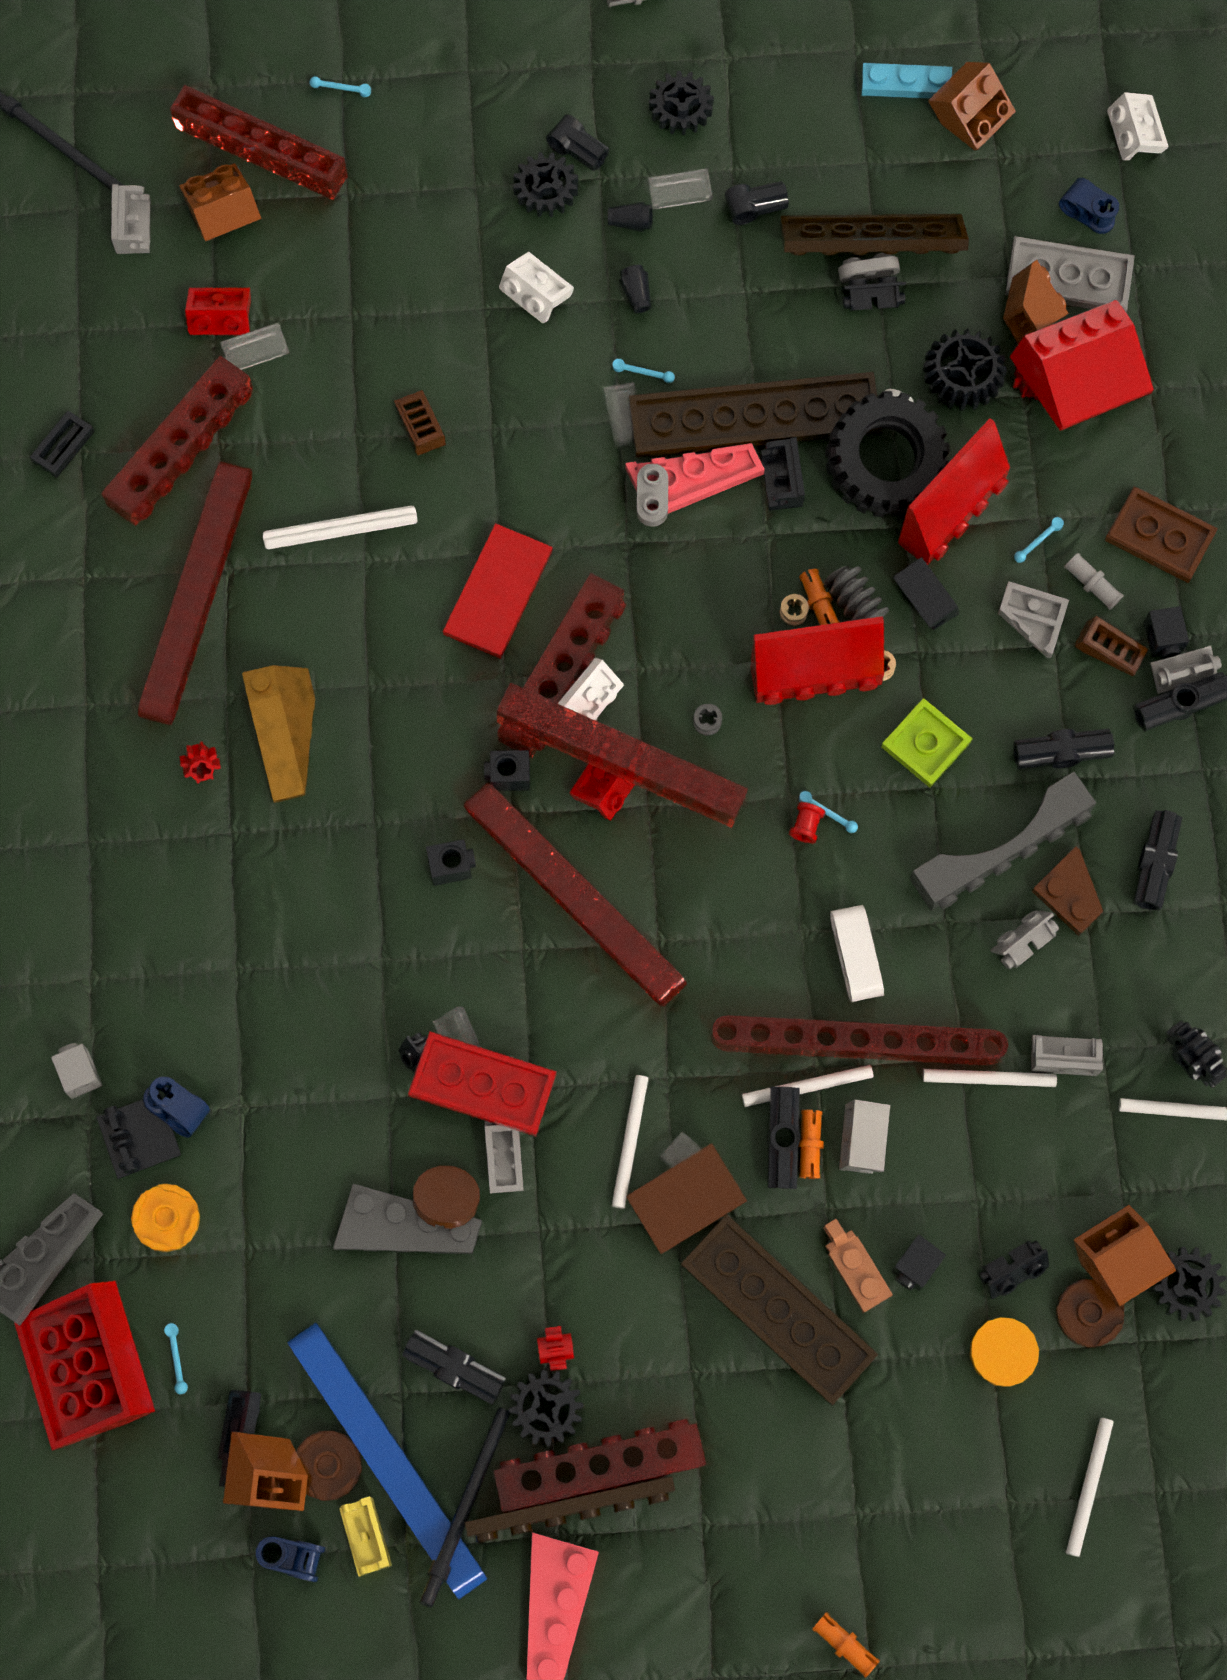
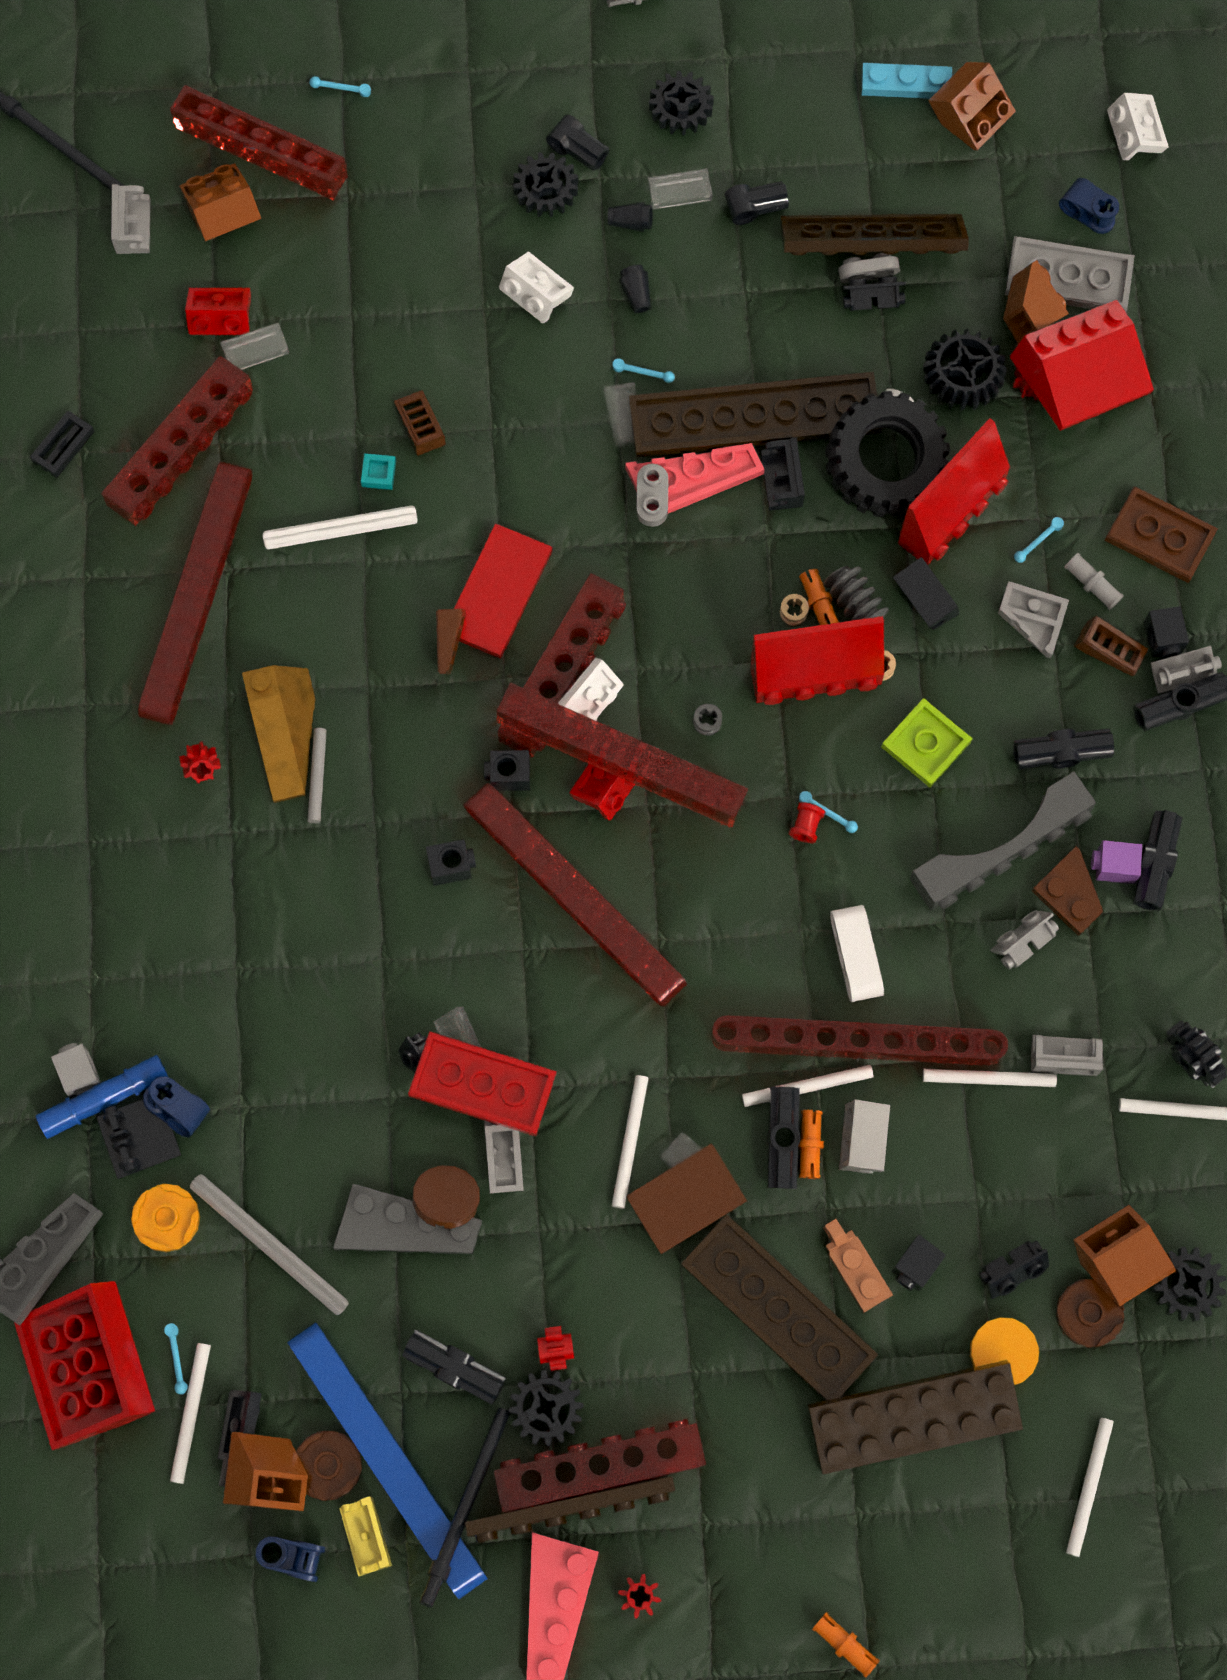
(100, 1097): none -> blue piece
(190, 1413): none -> white bar
(269, 1244): none -> light grey axle
(317, 775): none -> light grey bar
(378, 471): none -> teal plate
(448, 635): none -> reddish brown slope
(631, 1602): none -> red gear
(915, 1417): none -> dark brown plate
(1117, 862): none -> medium lavender brick

